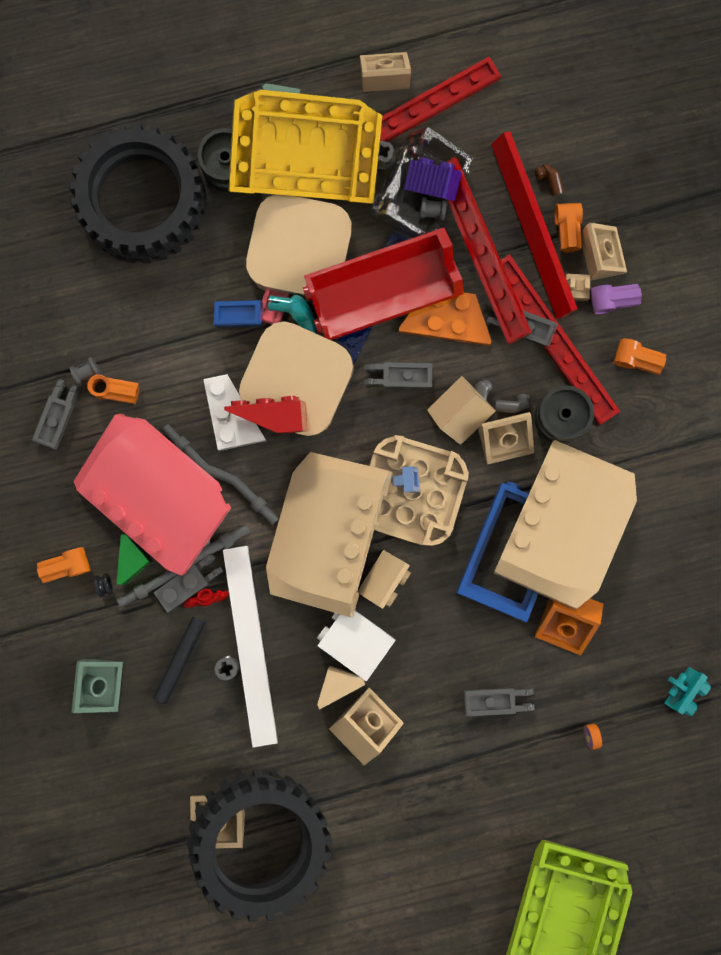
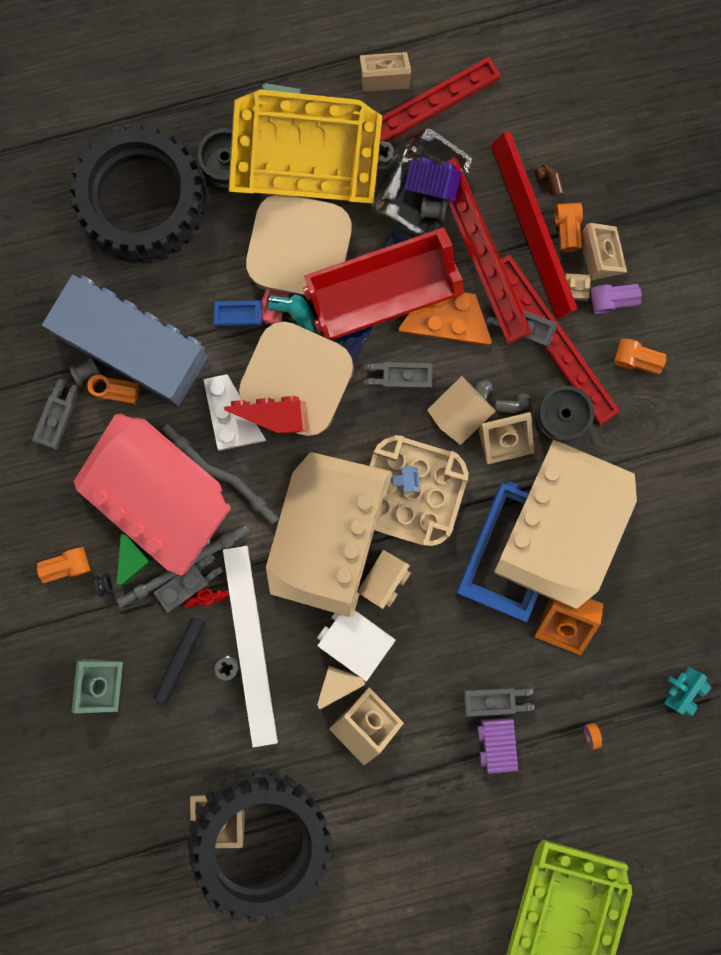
(126, 339): none -> sand blue brick
(498, 744): none -> medium lavender brick

